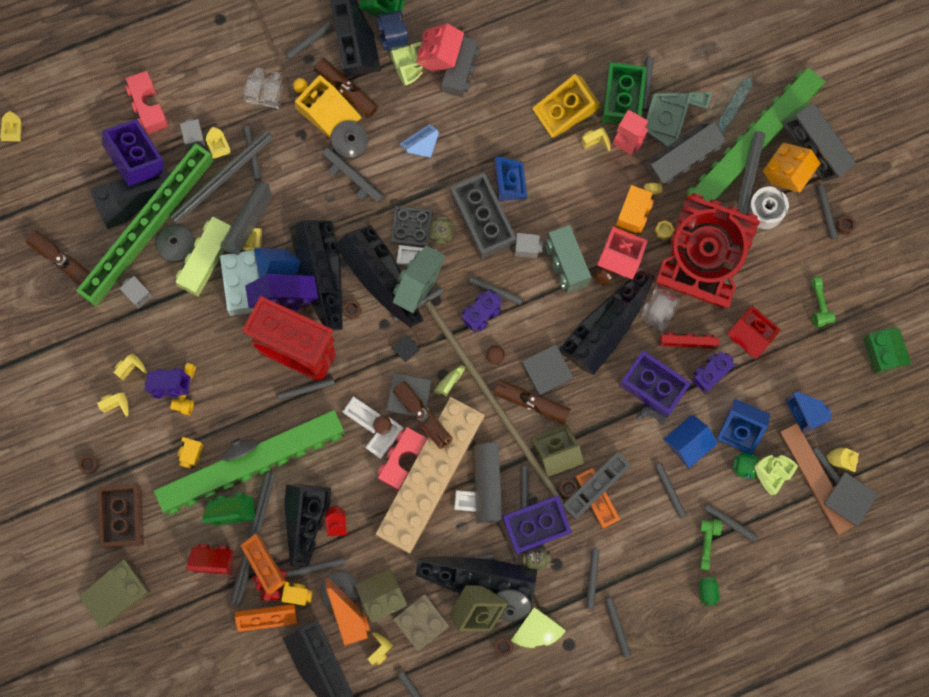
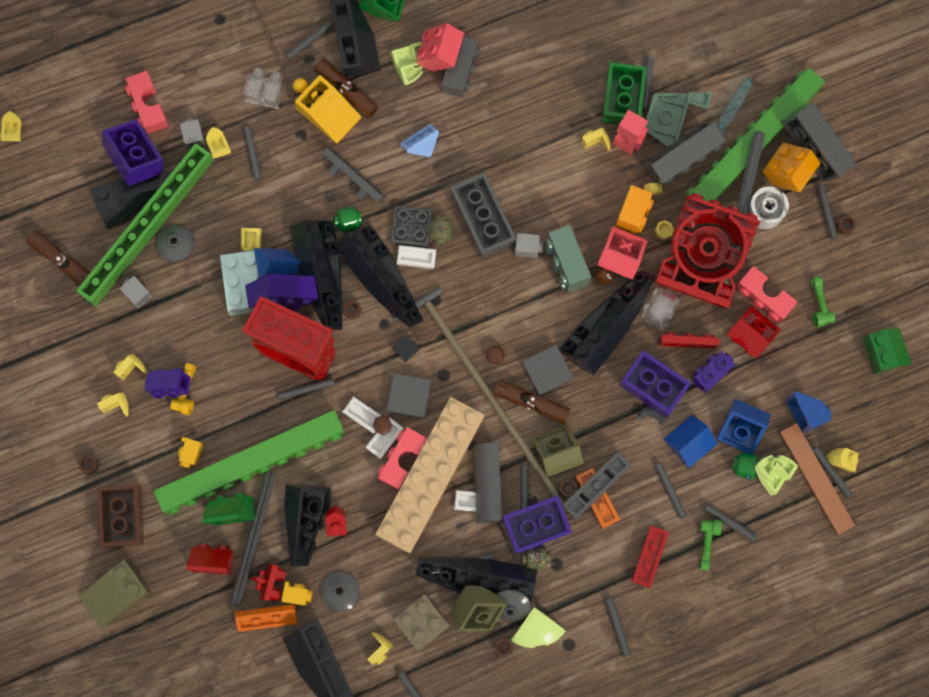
(203, 258): yellowish green brick -> none
(221, 176): dark grey axle -> none
(239, 448): dark grey dish -> none
(247, 219): dark grey brick -> none
(263, 563): orange plate -> none
(316, 567): dark grey bar -> none
(340, 140): dark grey dish -> none
(347, 219): none -> green head
(351, 622): orange slope -> none
(380, 595): olive slope -> none
(393, 30): dark blue brick -> none
(414, 404): reddish brown piece -> none
(418, 278): sand green brick -> none
(448, 381): yellowish green brick -> none
(478, 314): dark purple brick -> none
(502, 293): dark grey bar -> none
(510, 179): blue slope -> none
(567, 106): yellow slope -> none
(592, 579): dark grey bar -> none
(650, 557): none -> red plate
(709, 591): green brick -> none
(752, 287): none -> coral arch
(850, 499): dark grey tile -> none

